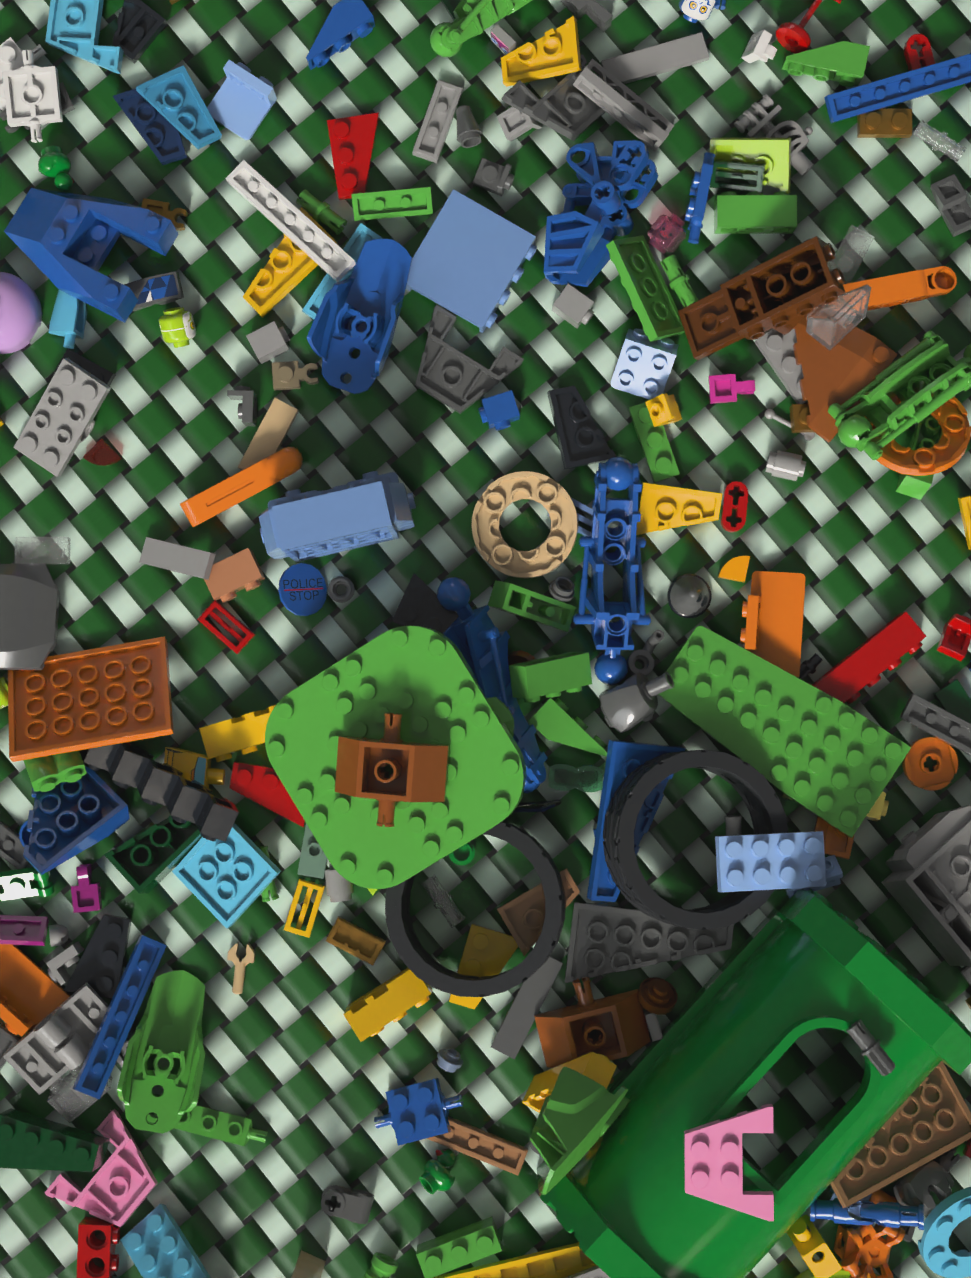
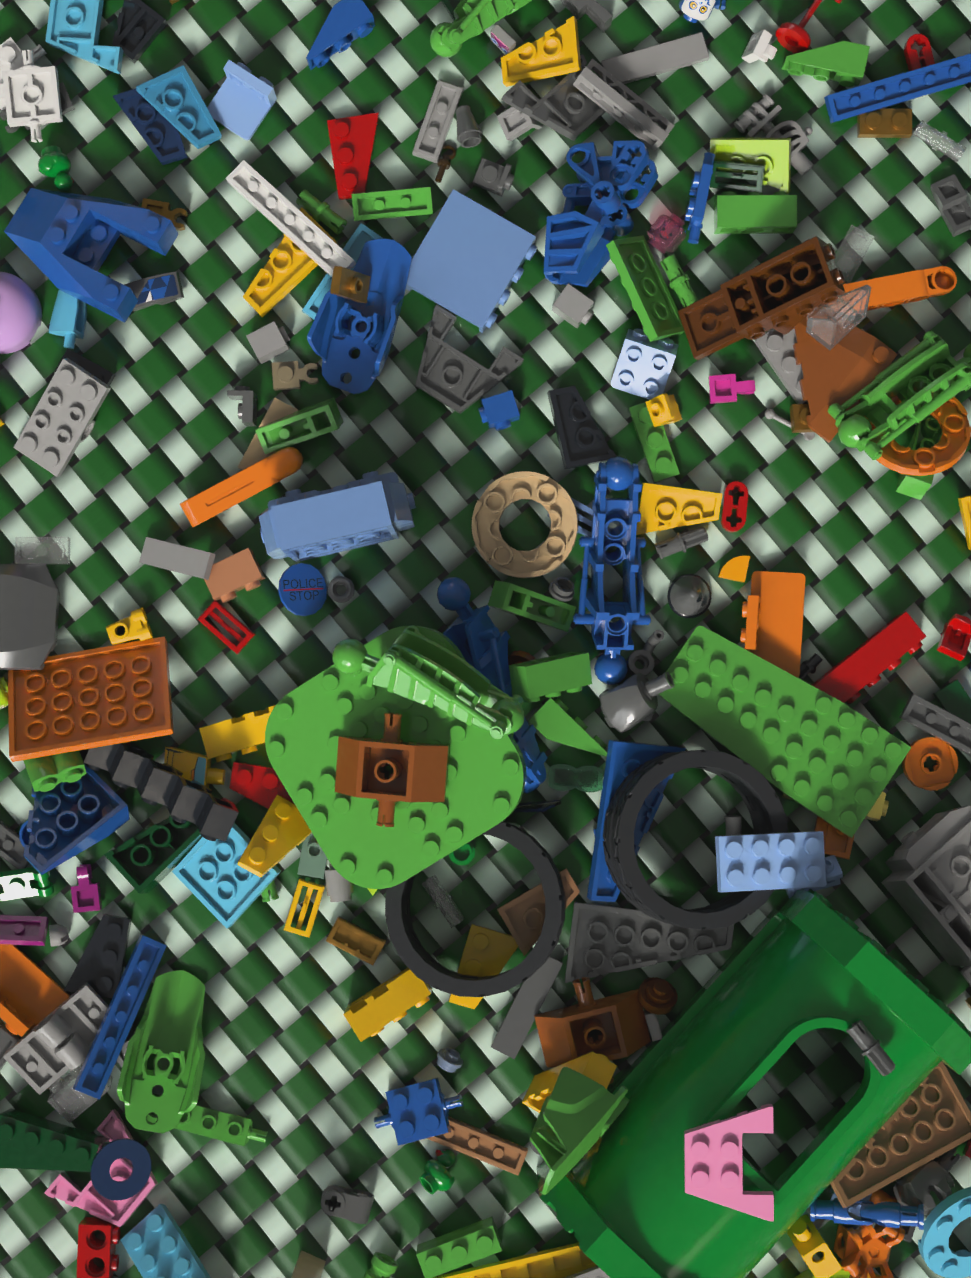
(67, 958): light grey bracket -> none
(102, 454): clear red tile -> none
(107, 1155): none -> dark blue gear
(135, 627): none -> yellow plate
(177, 326): lime head -> none
(239, 973): tan bar -> none
(275, 837): none -> yellow wing
(300, 426): none -> bright green slope
(350, 284): none -> pearl gold plate
(421, 608): black wing -> none
(434, 677): none -> bright green piece
(444, 163): none -> dark brown hand
(681, 542): none -> dark grey axle
(785, 465): light grey brick -> none

